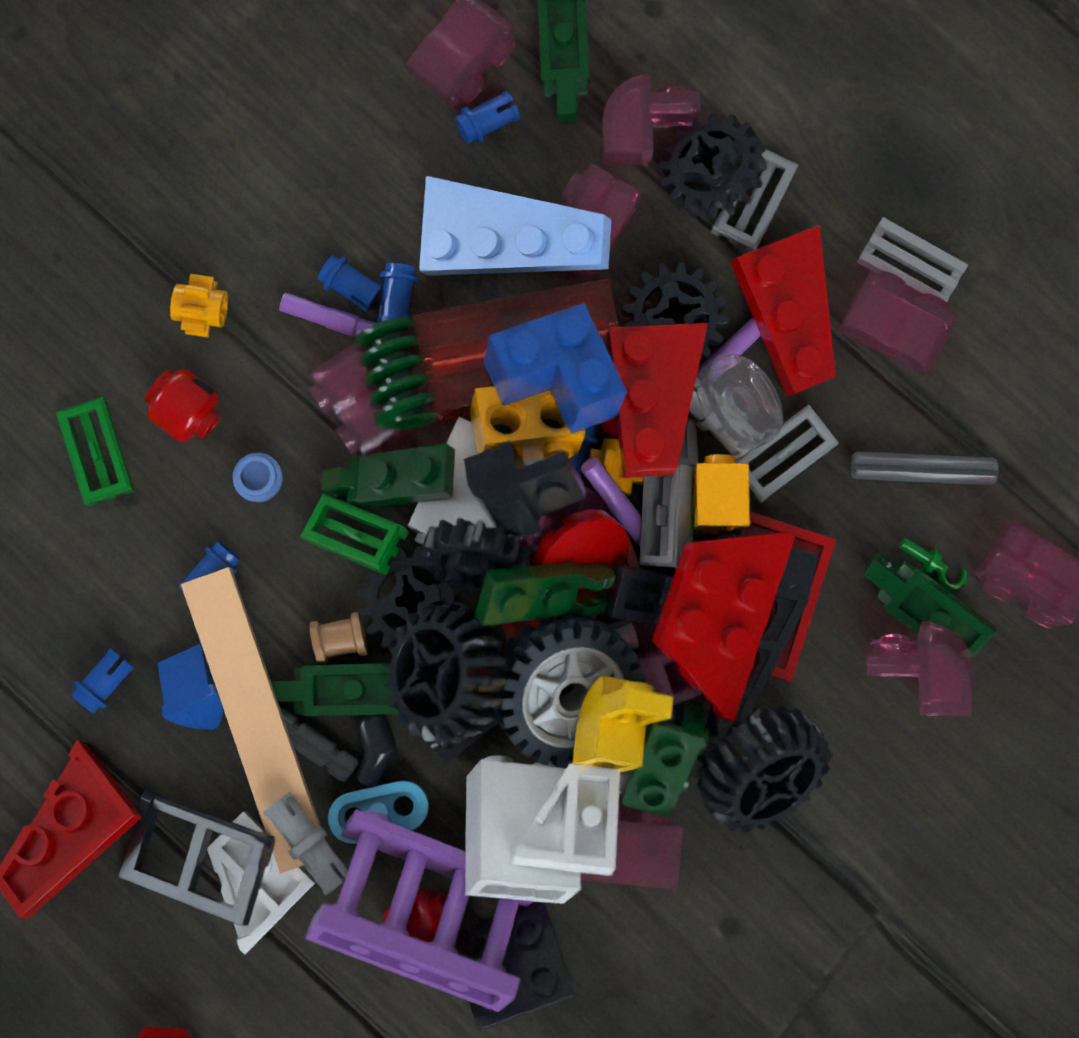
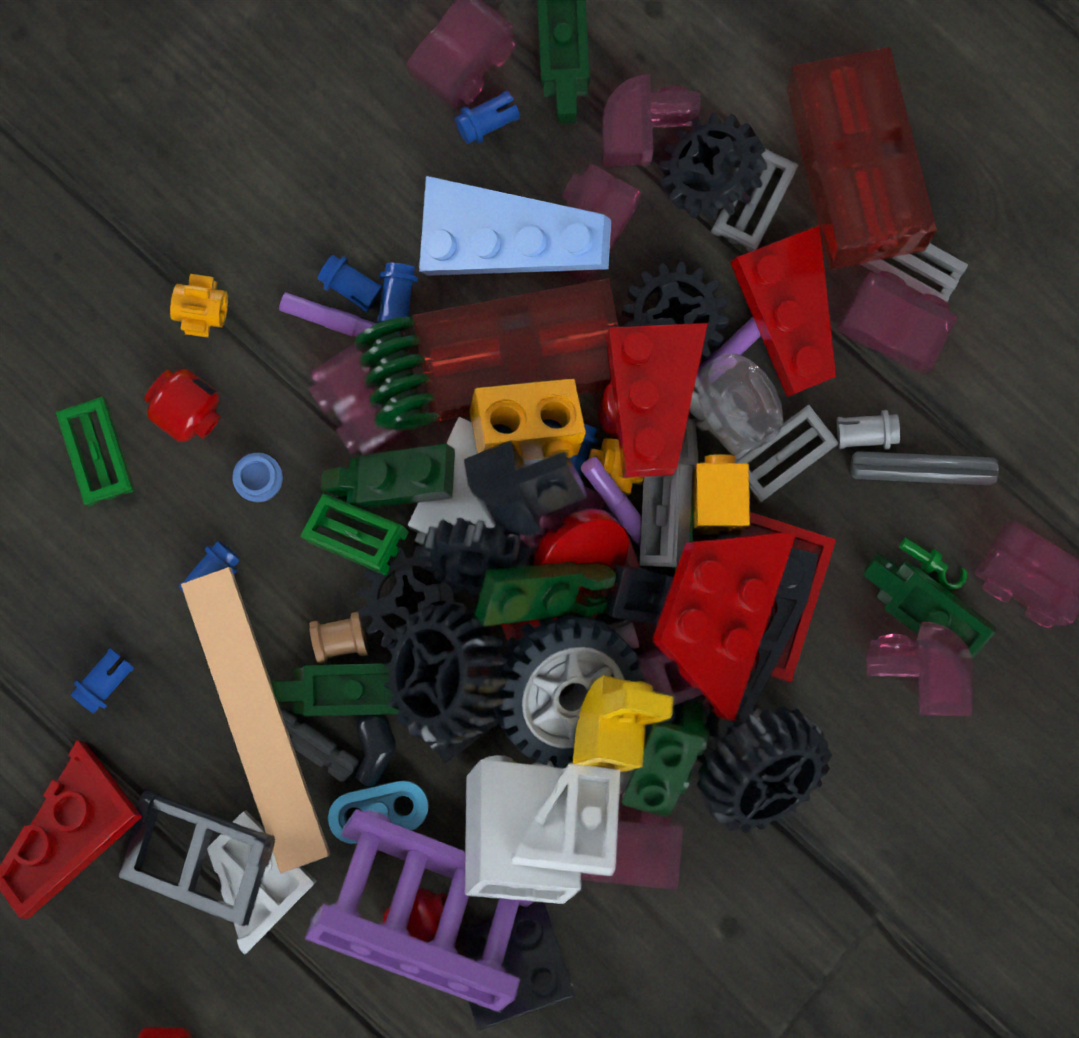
(190, 690): blue tile -> none
(307, 843): light grey pin -> none
(559, 356): blue brick -> none
(860, 158): none -> clear red brick
(868, 430): none -> light grey pin

